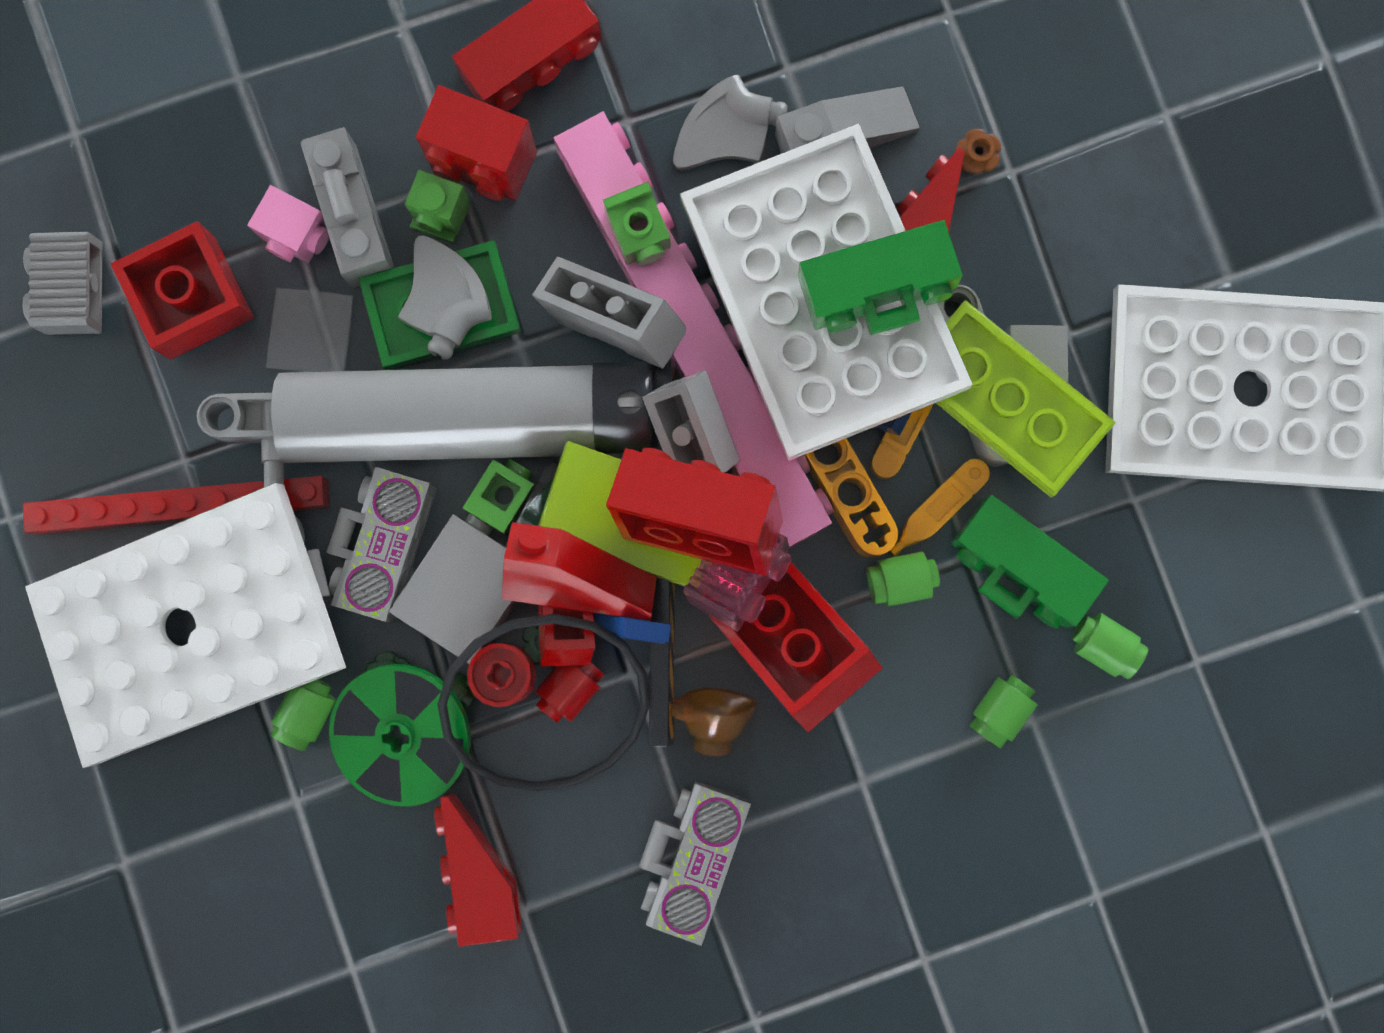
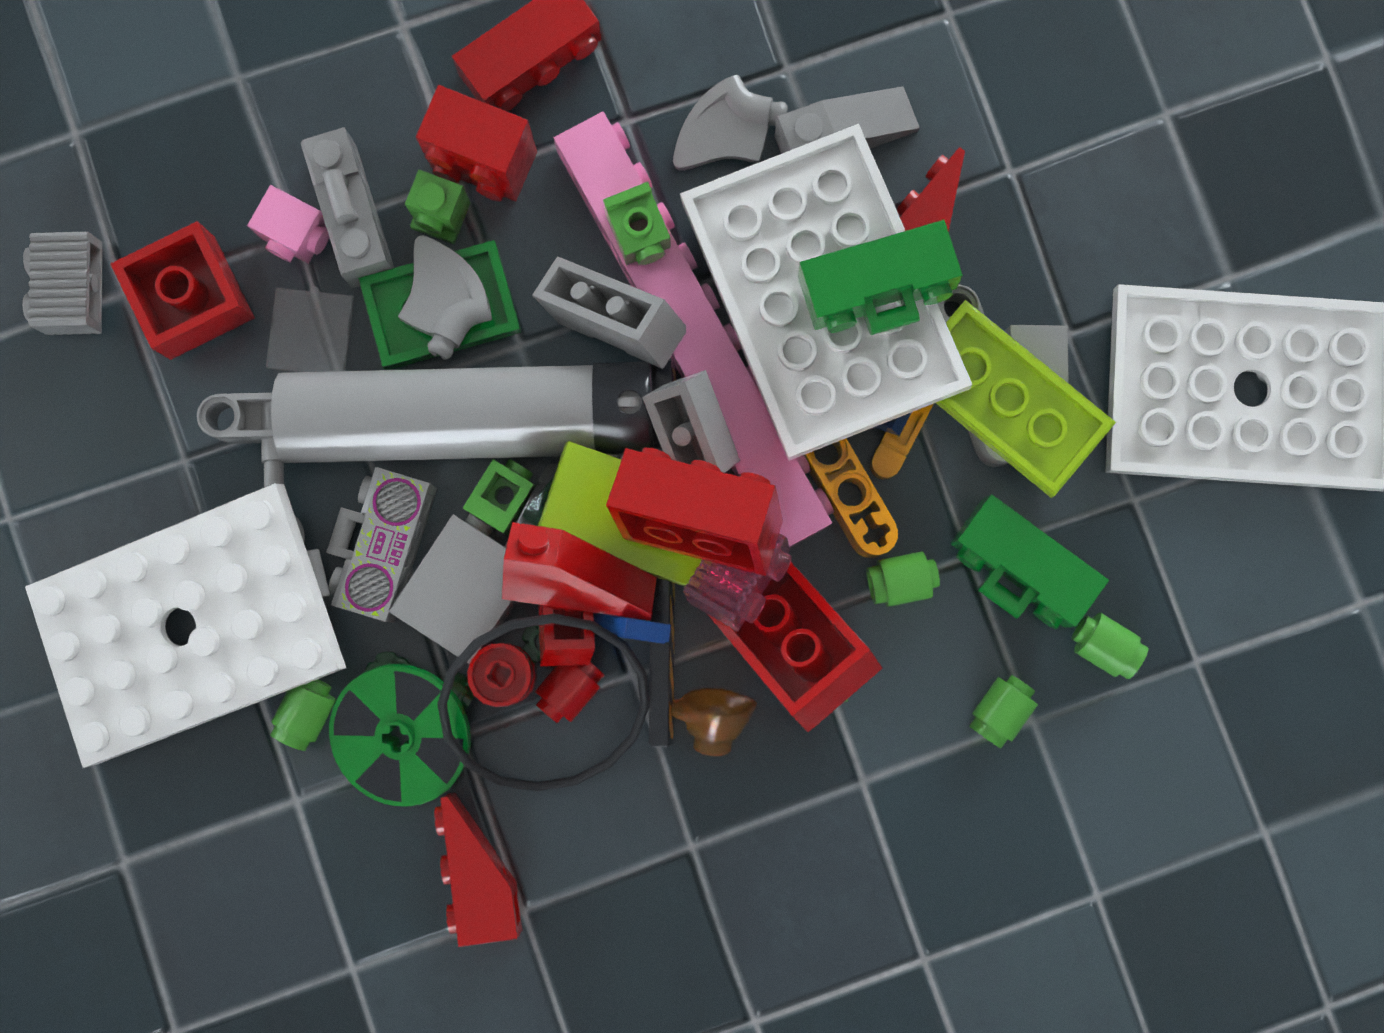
(158, 506): red piece -> none
(692, 884): light grey piece -> none
(943, 503): light orange piece -> none
(989, 144): dark orange plate -> none

